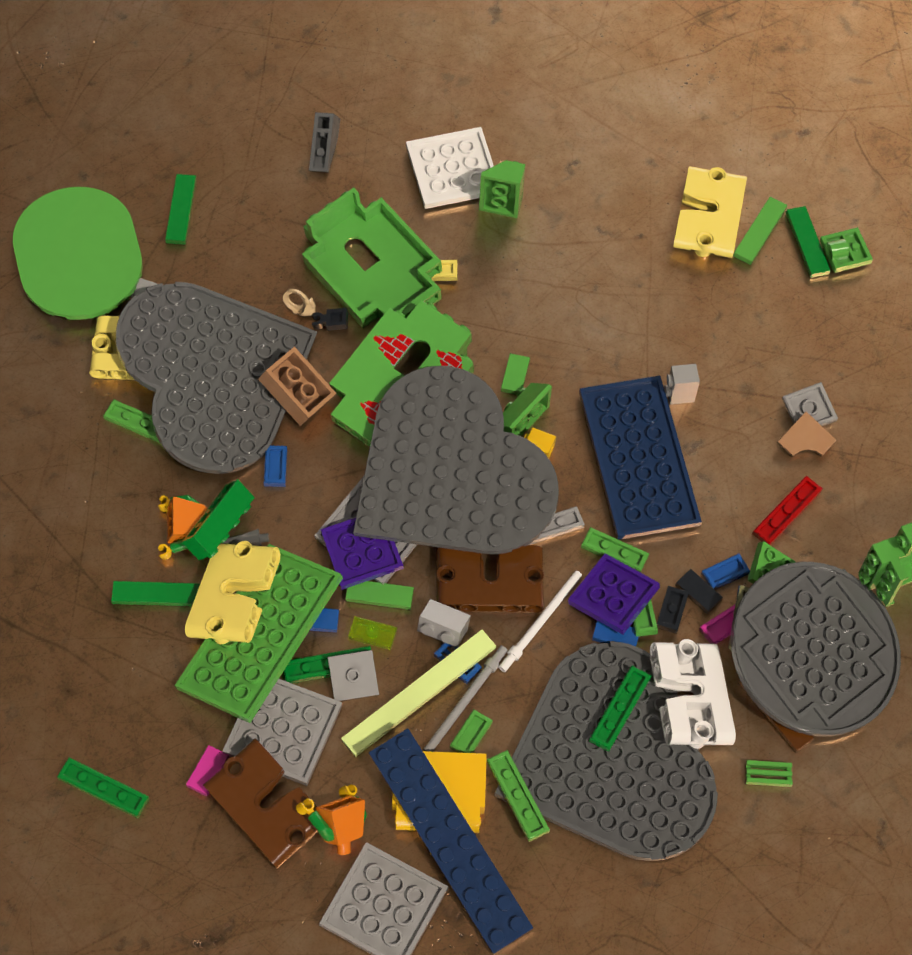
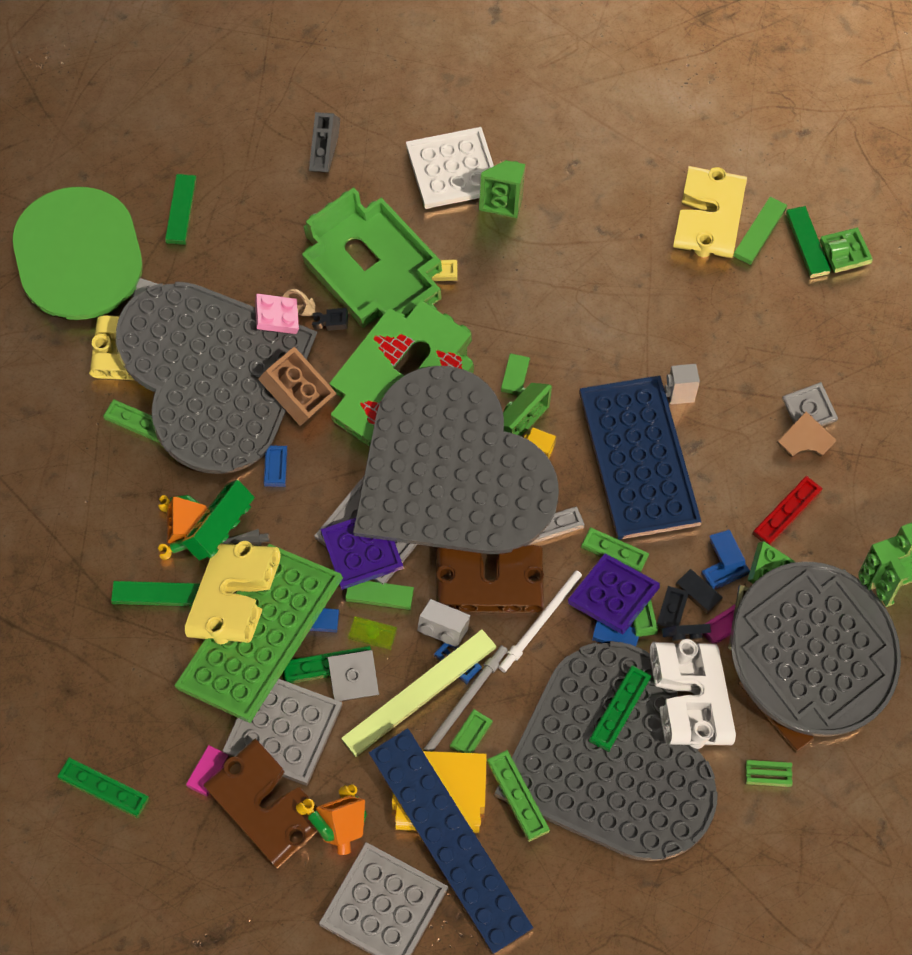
(276, 314): none -> bright pink plate
(681, 631): none -> black plate
(727, 550): none -> blue tile

